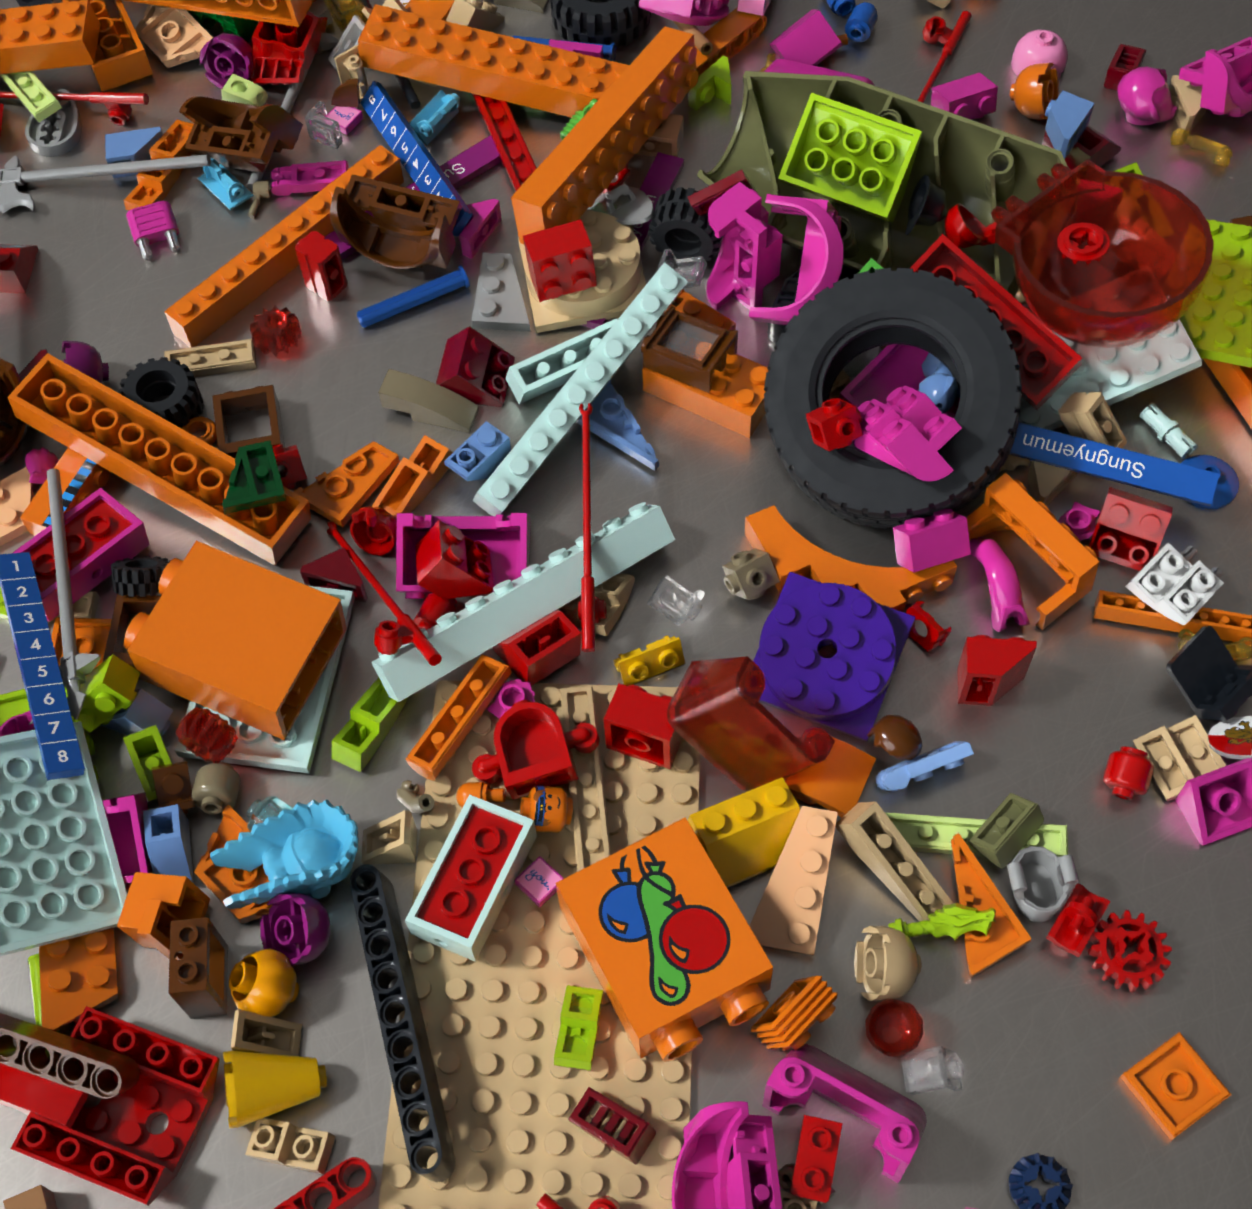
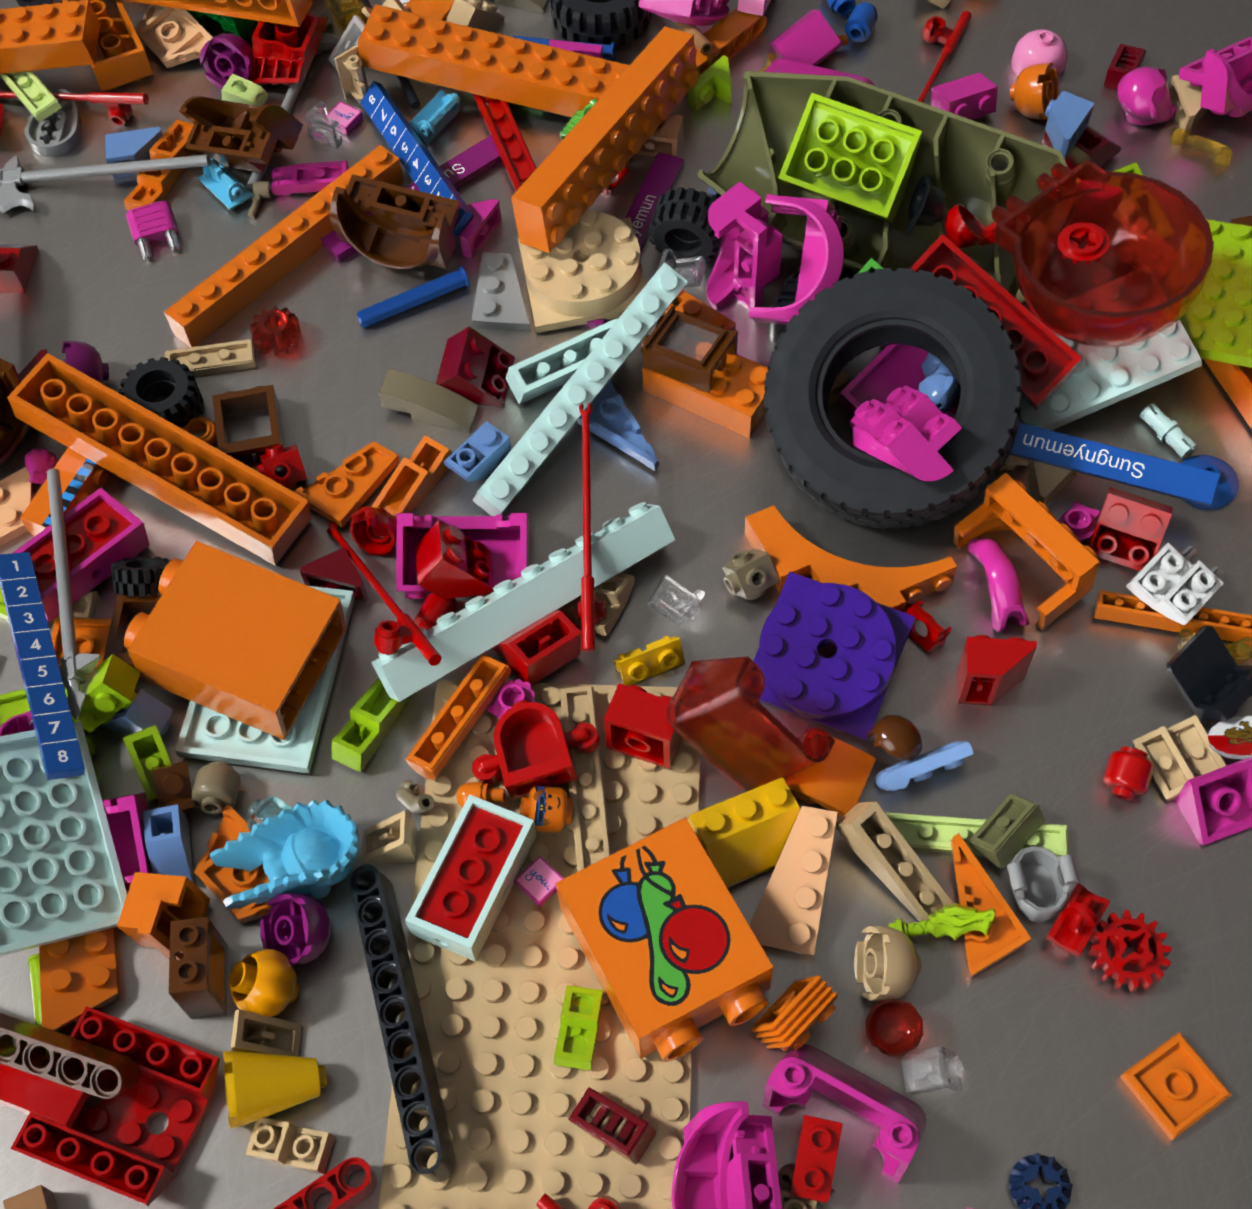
(206, 735): clear red gear -> none
(254, 479): dark green wing -> none
(321, 265): red brick -> none
(347, 94): reddish brown tile -> none
(560, 260): red brick -> none
(626, 204): light grey shield -> none
(704, 198): dark red tile -> none
(834, 424): red brick -> none
(931, 540): dark pink brick -> none
(1091, 419): tan brick -> none

